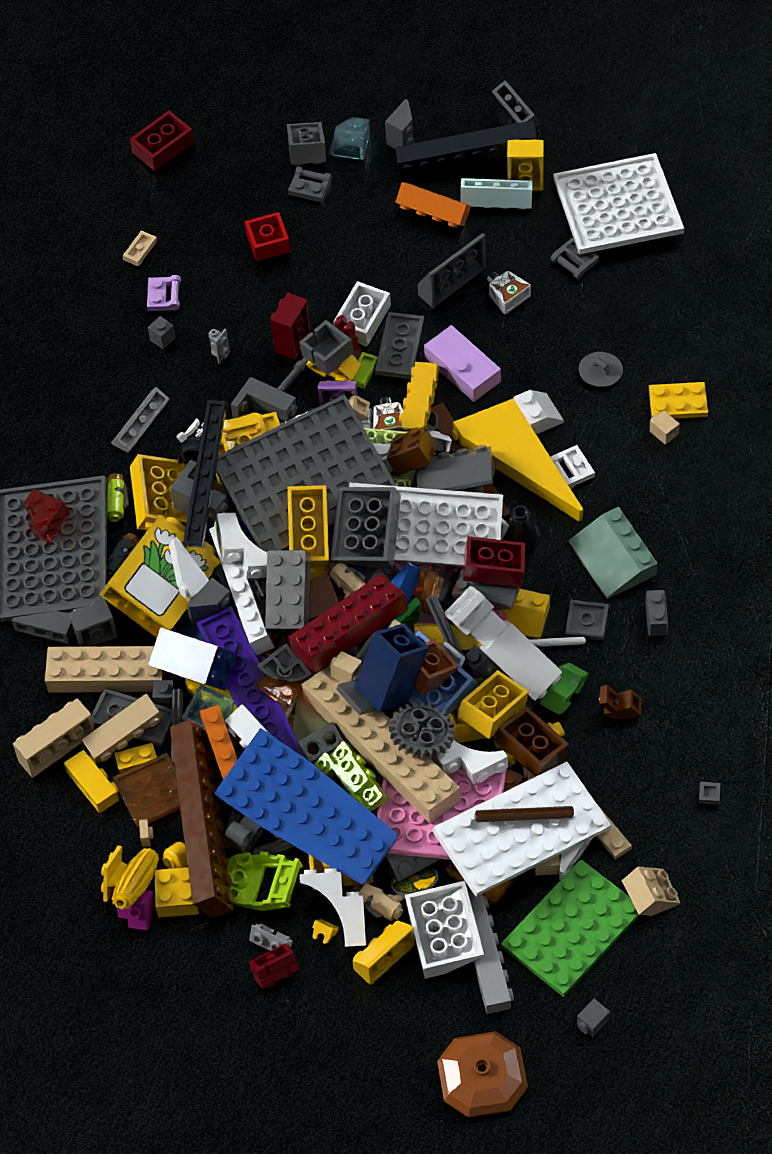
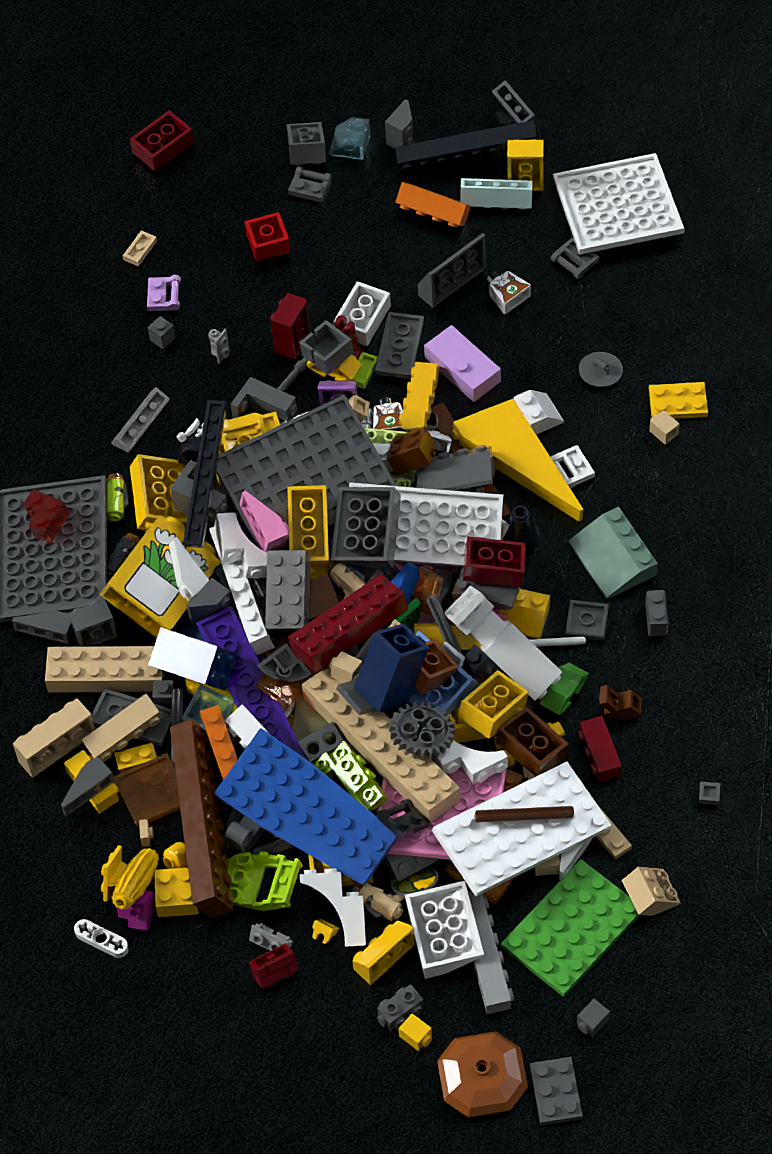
(89, 782): none -> dark grey slope
(116, 939): none -> white beam
(266, 524): none -> bright pink slope
(397, 1009): none -> dark grey brick
(405, 824): none -> black plate
(415, 1032): none -> yellow brick
(555, 1091): none -> dark grey plate
(599, 748): none -> dark red brick

